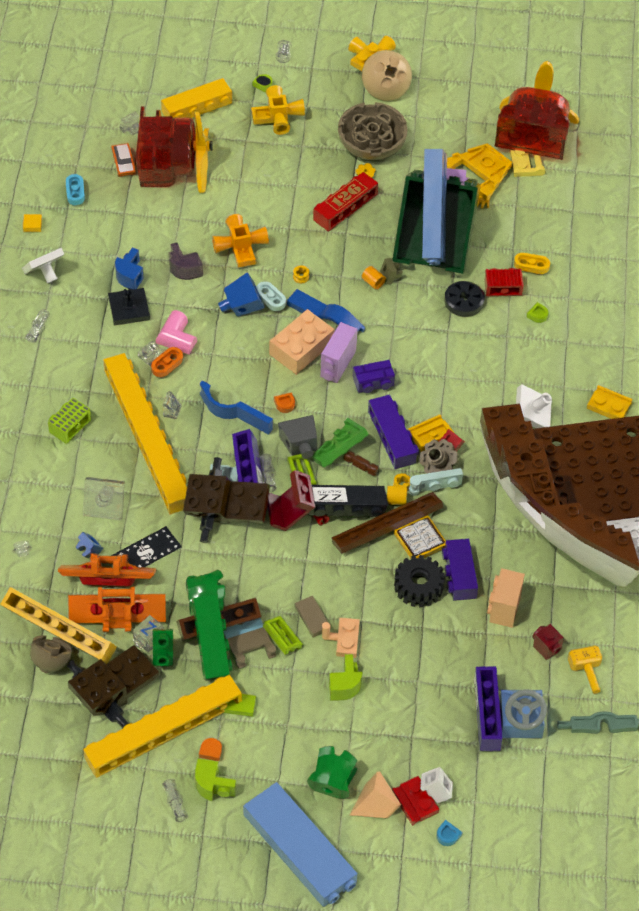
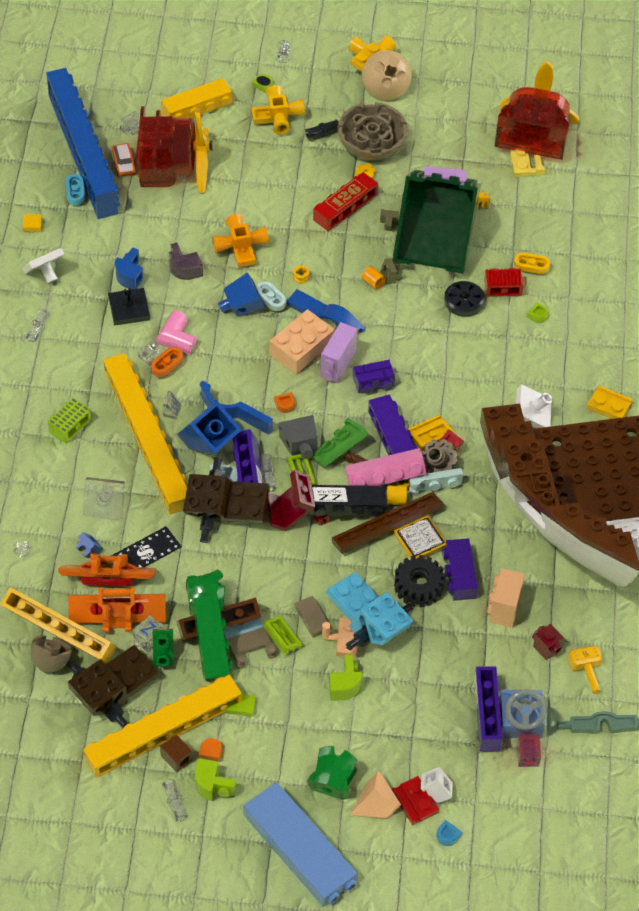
(83, 143): none -> blue brick
(176, 753): none -> reddish brown panel
(209, 430): none -> blue slope
(322, 129): none -> black pin
(372, 617): none -> medium azure piece
(387, 469): none -> bright pink brick
(389, 217): none -> olive tile
(434, 206): medium blue brick -> none
(484, 162): yellow wing -> none
(528, 750): none -> clear pink brick

